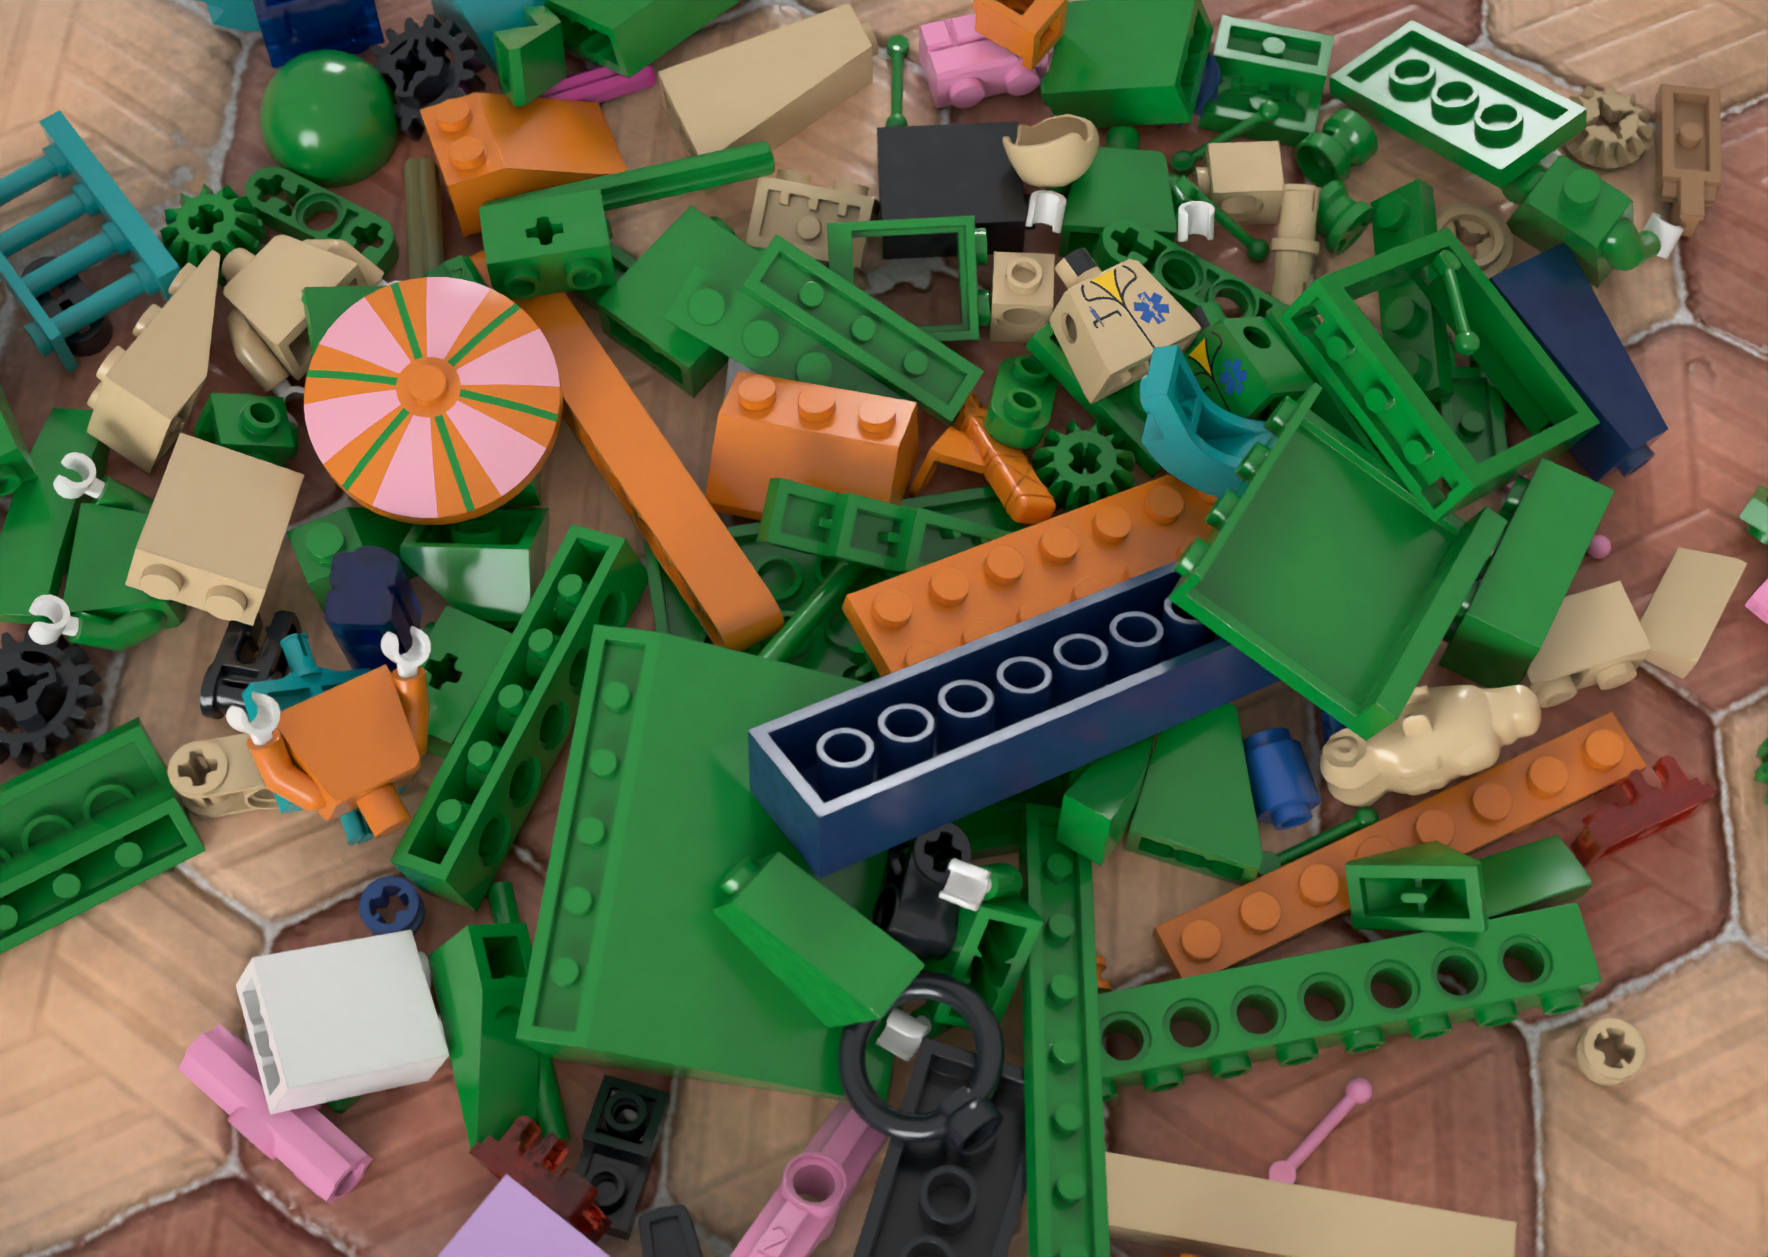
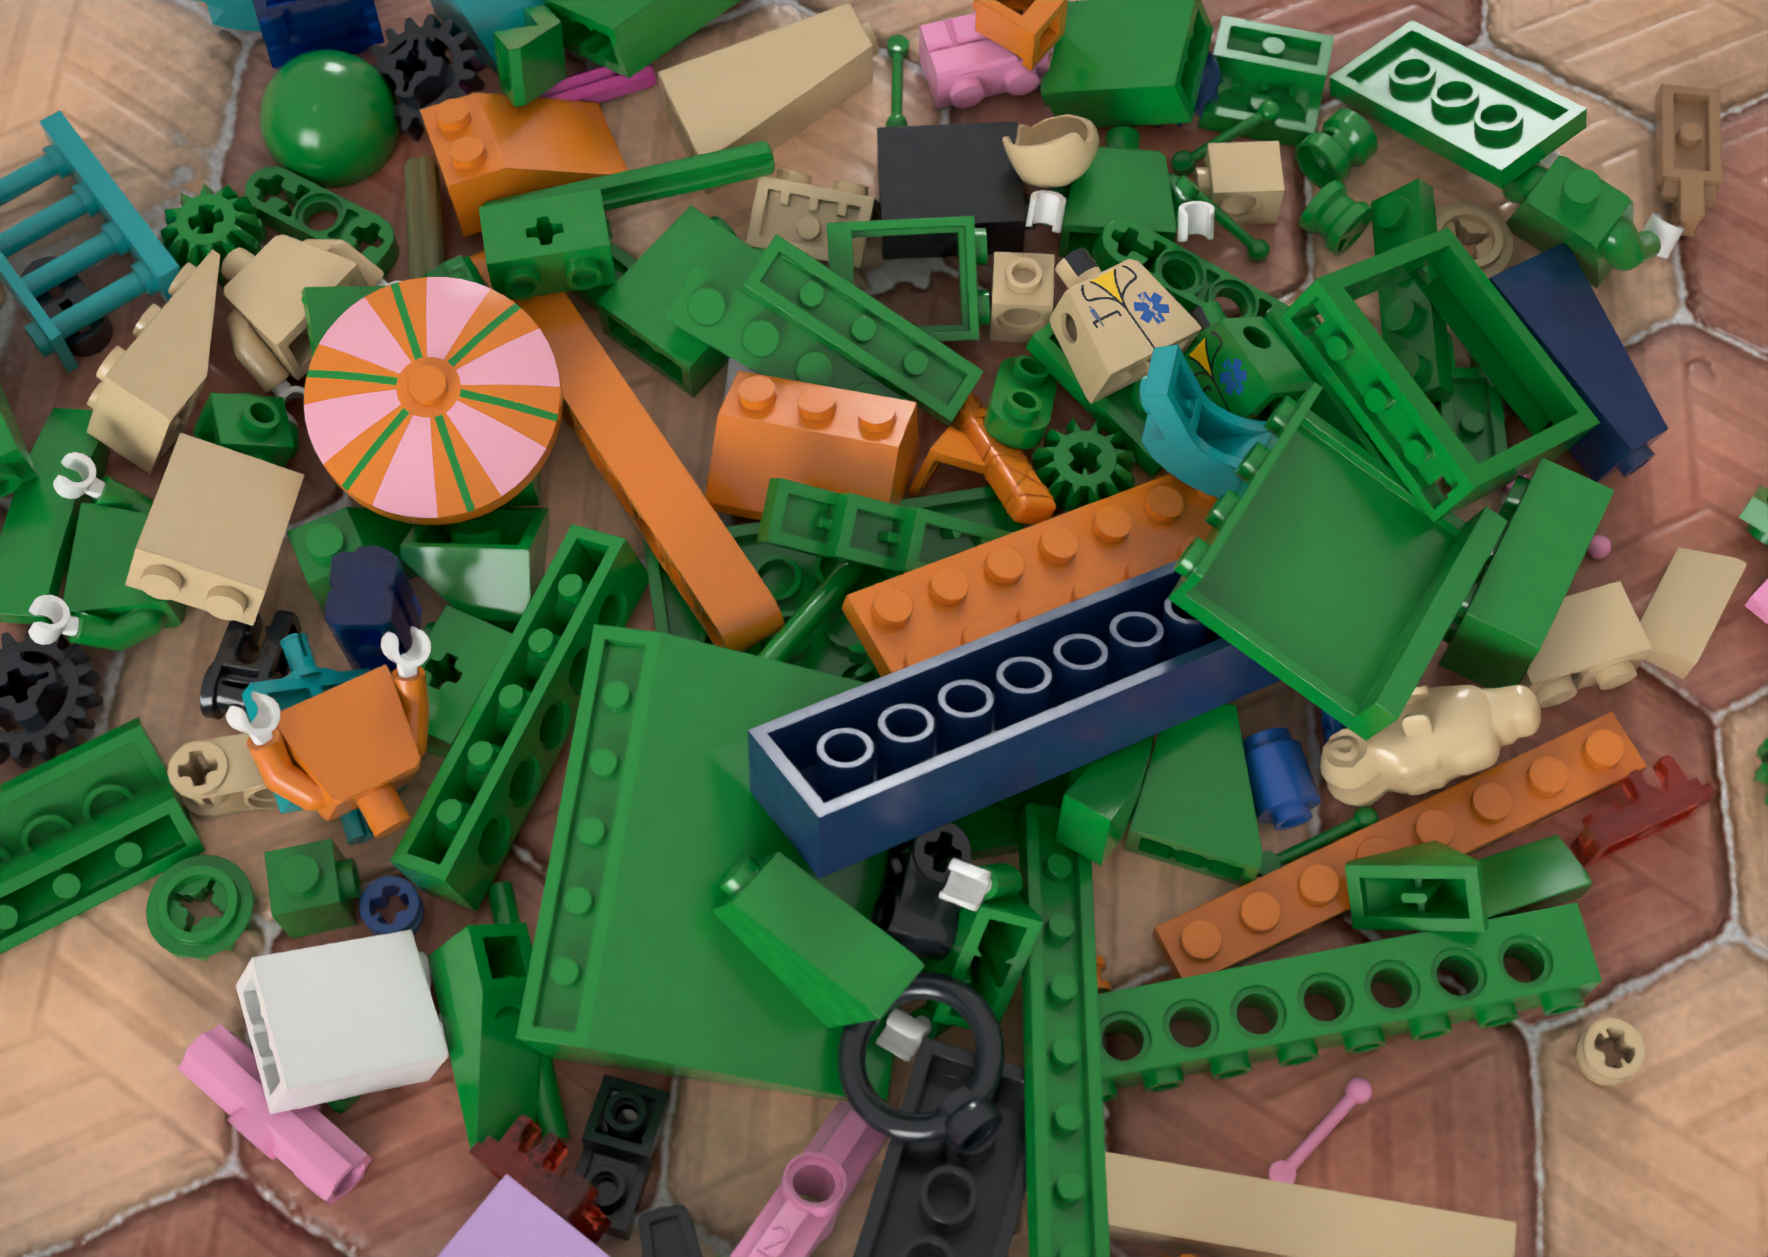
(194, 880): none -> green gear
(312, 888): none -> green brick
(1295, 241): tan pin -> none
(1466, 341): green hinge -> none
(1598, 144): tan gear -> none

